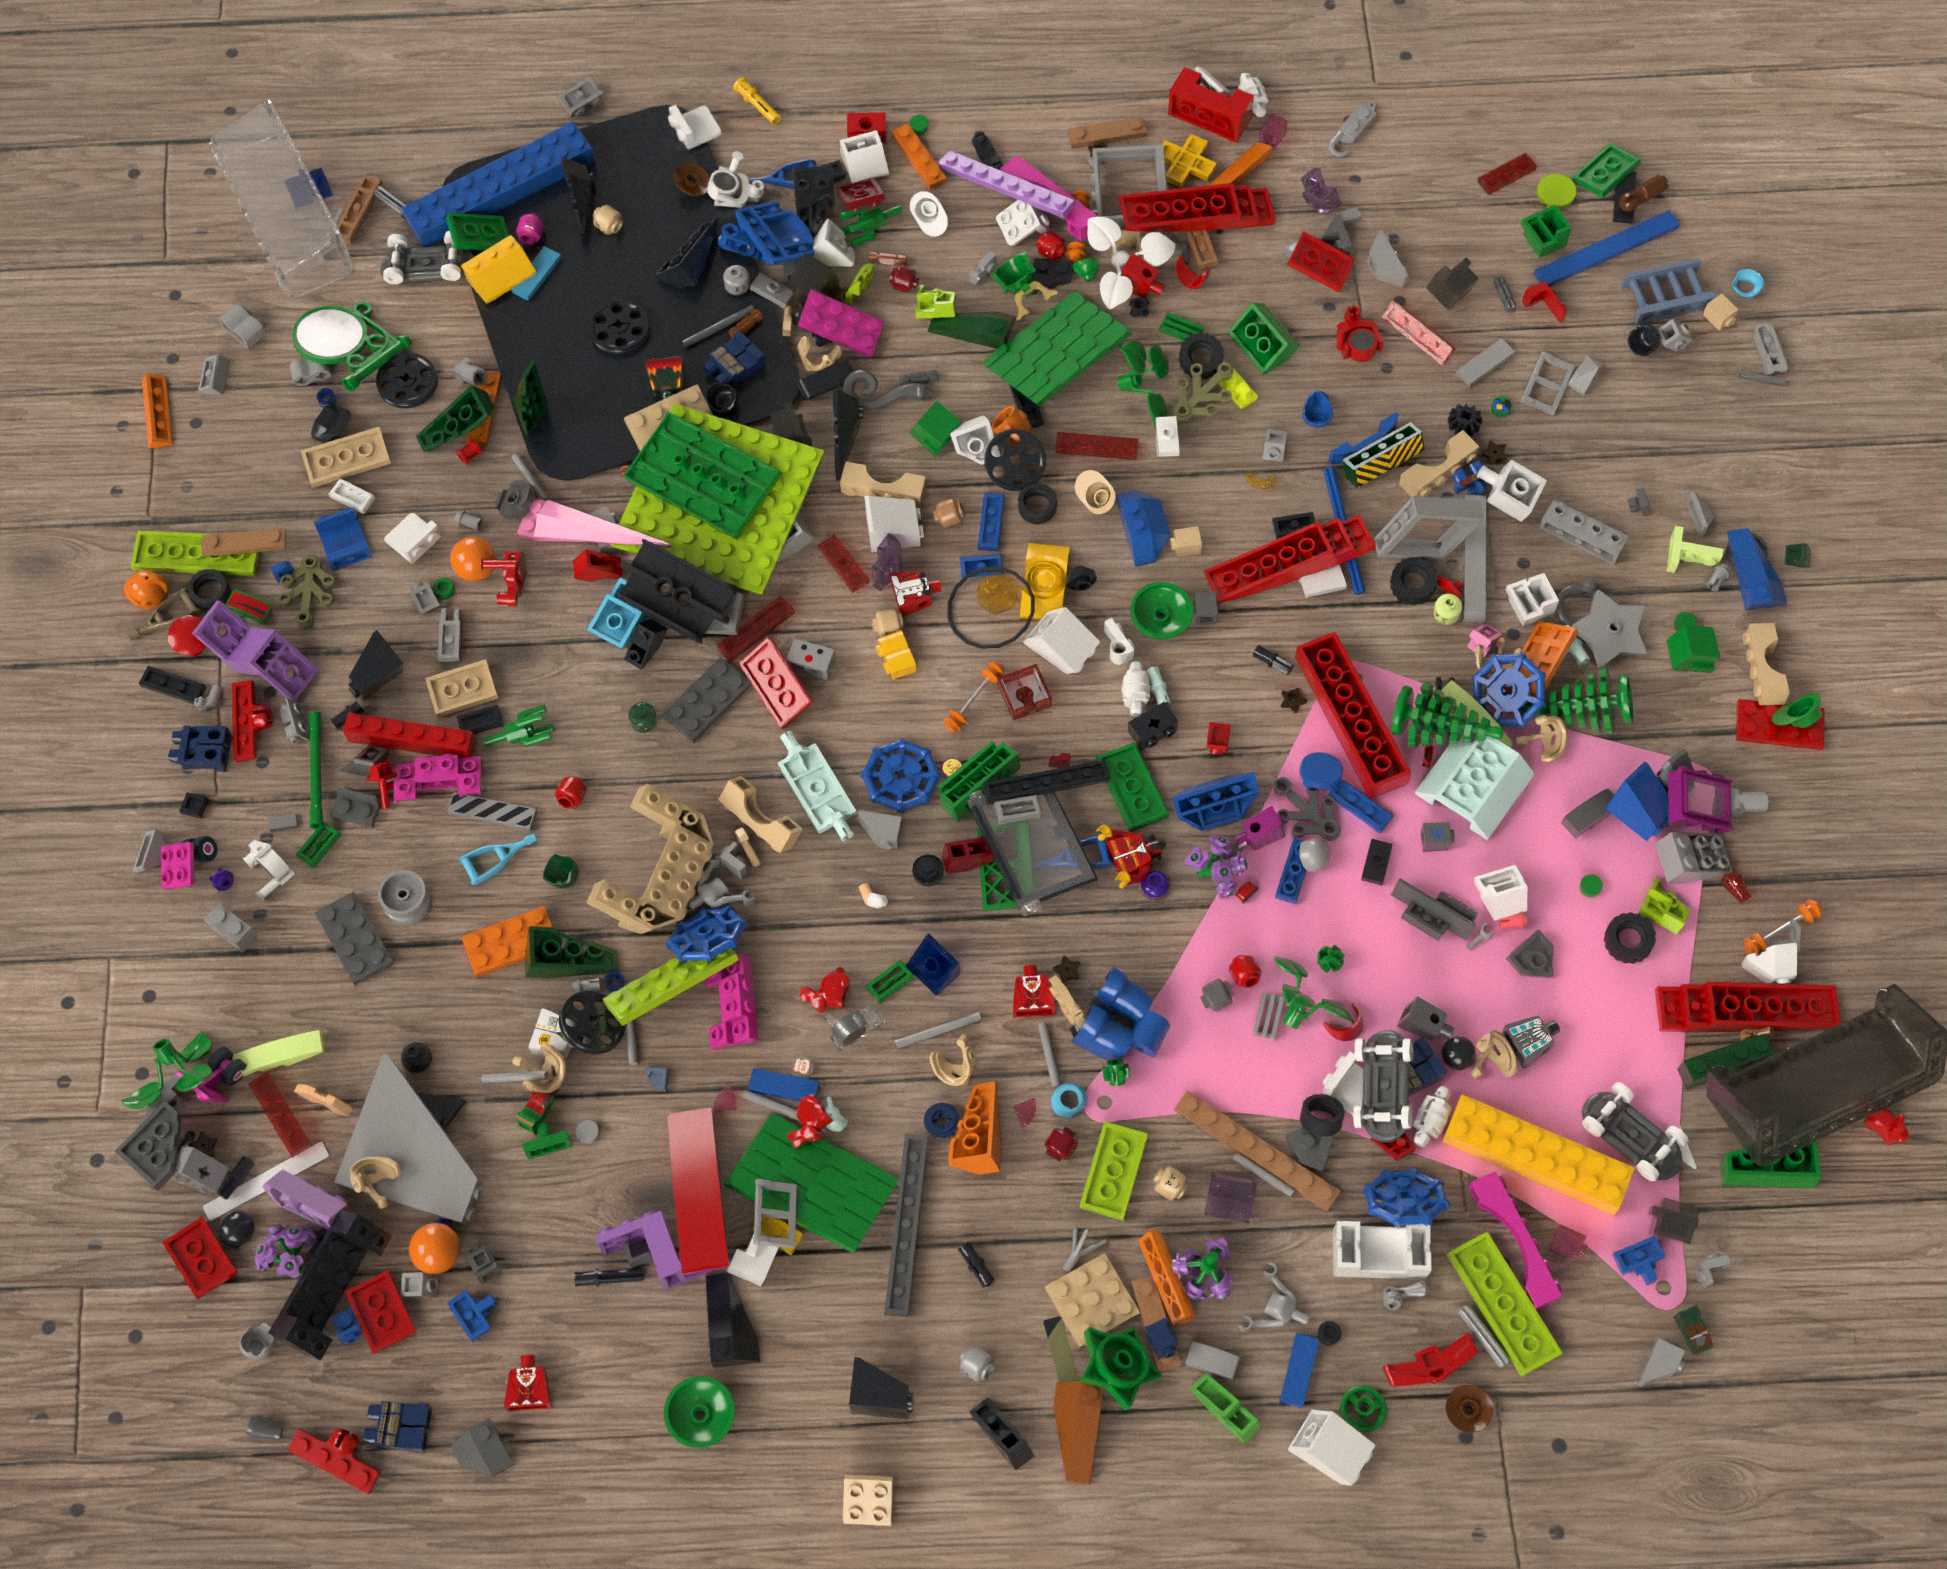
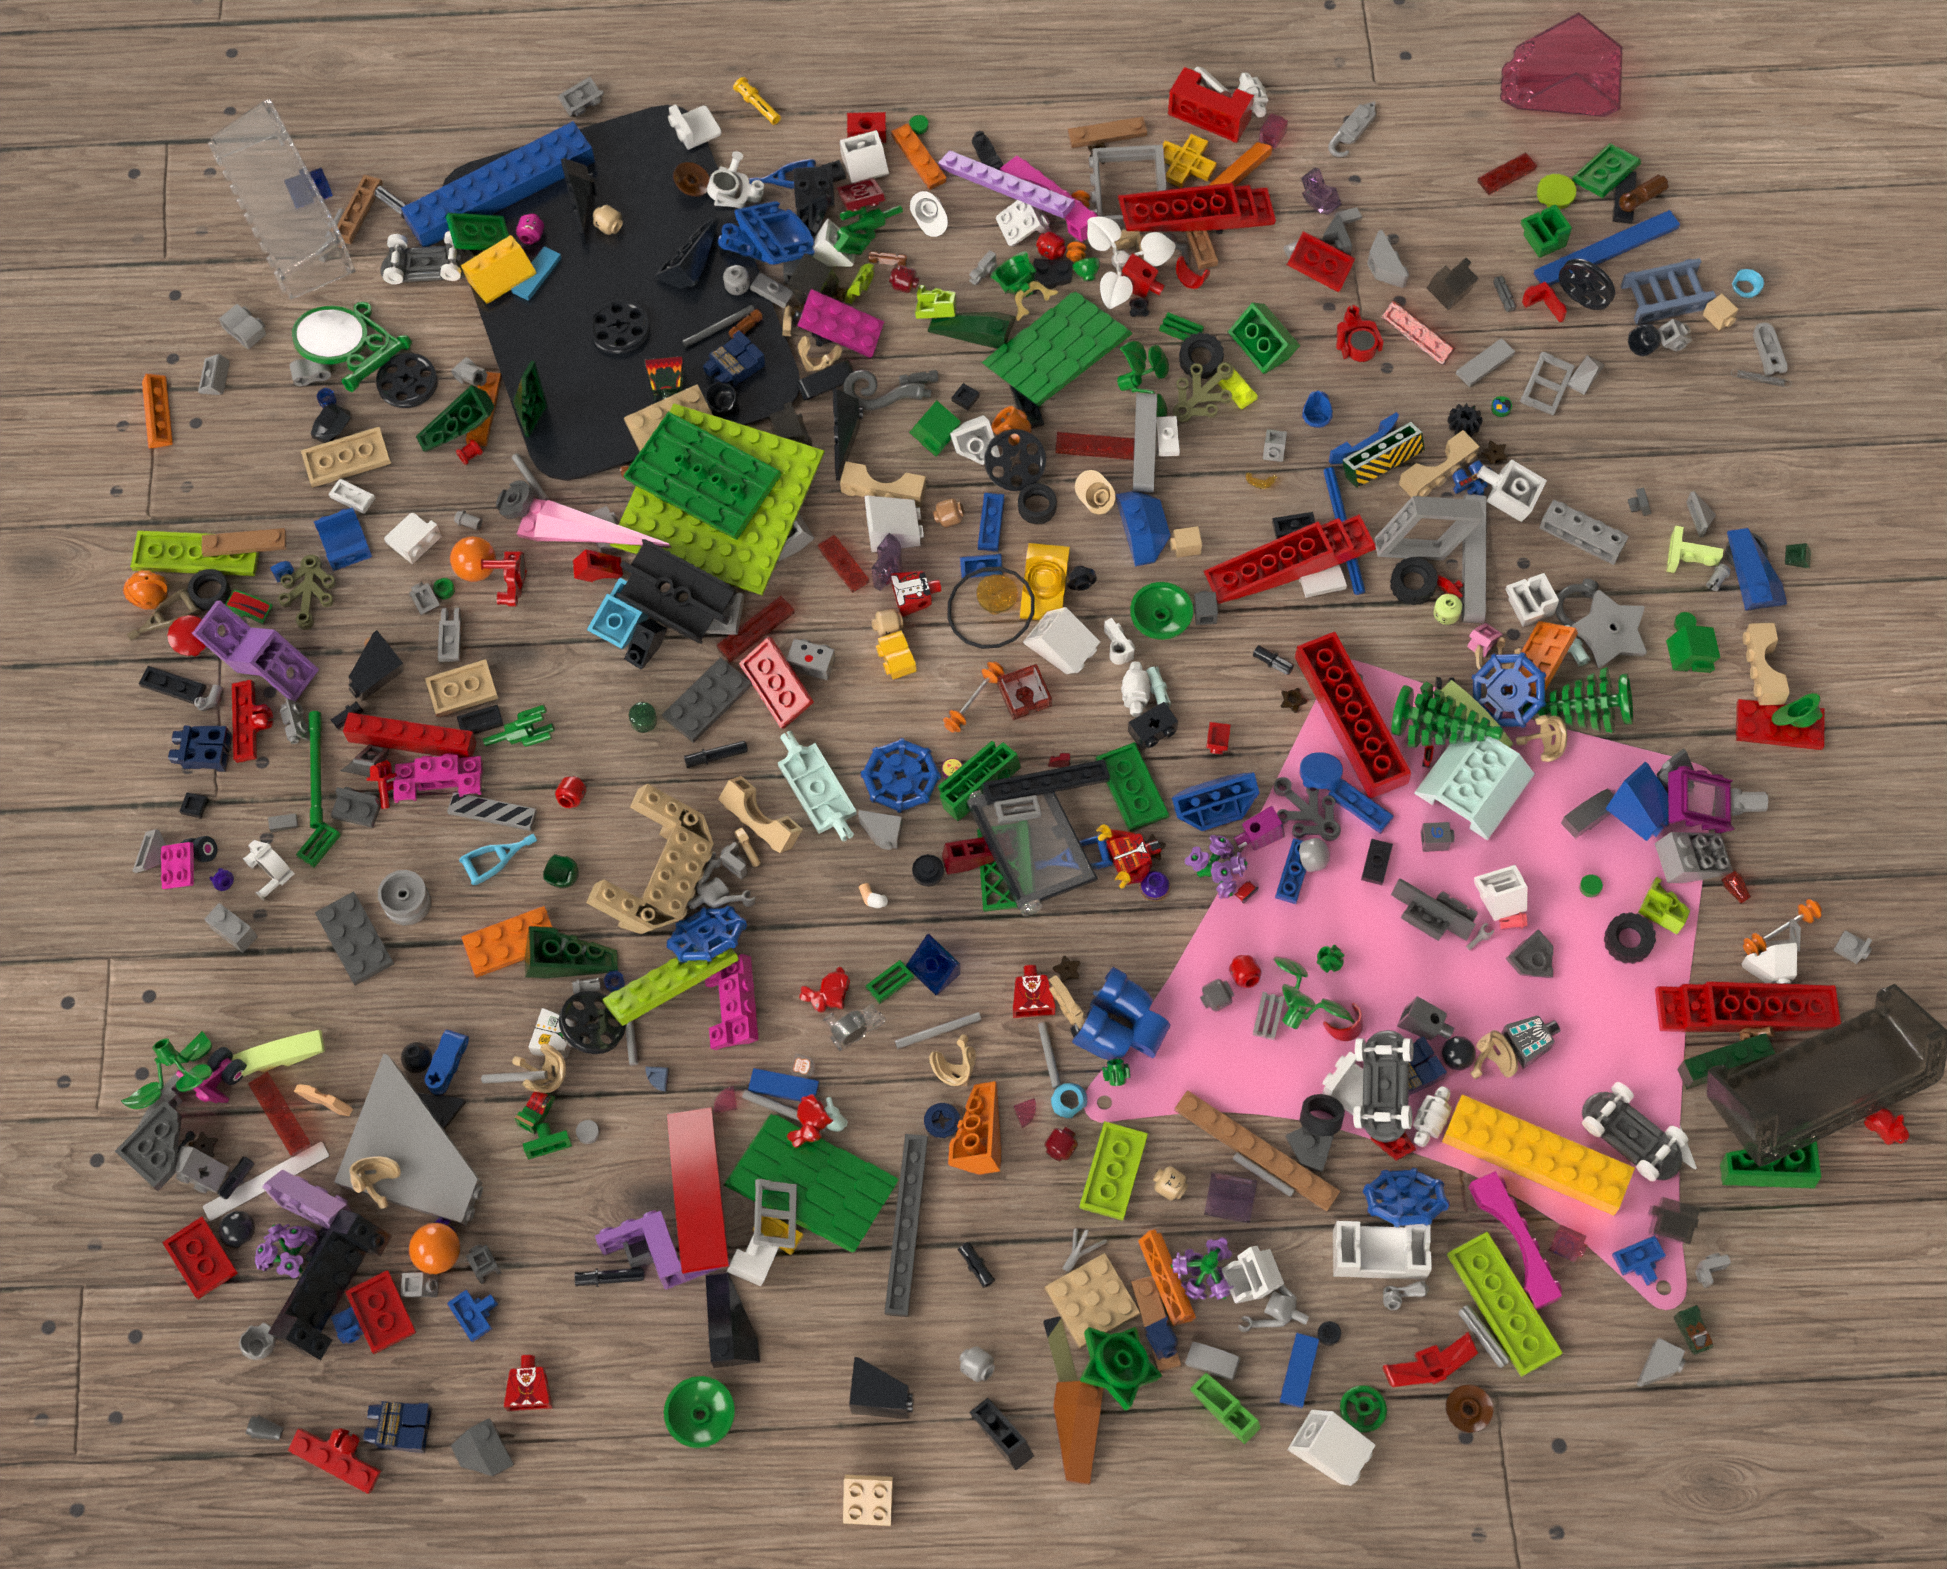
(445, 1061): none -> blue piece
(715, 754): none -> black axle
(851, 242): none -> green tile
(965, 396): none -> black plate
(1144, 442): none -> light grey beam
(1252, 1275): none -> white plate
(1565, 71): none -> clear pink windscreen
(1587, 284): none -> black wedge
(1852, 947): none -> light grey bracket

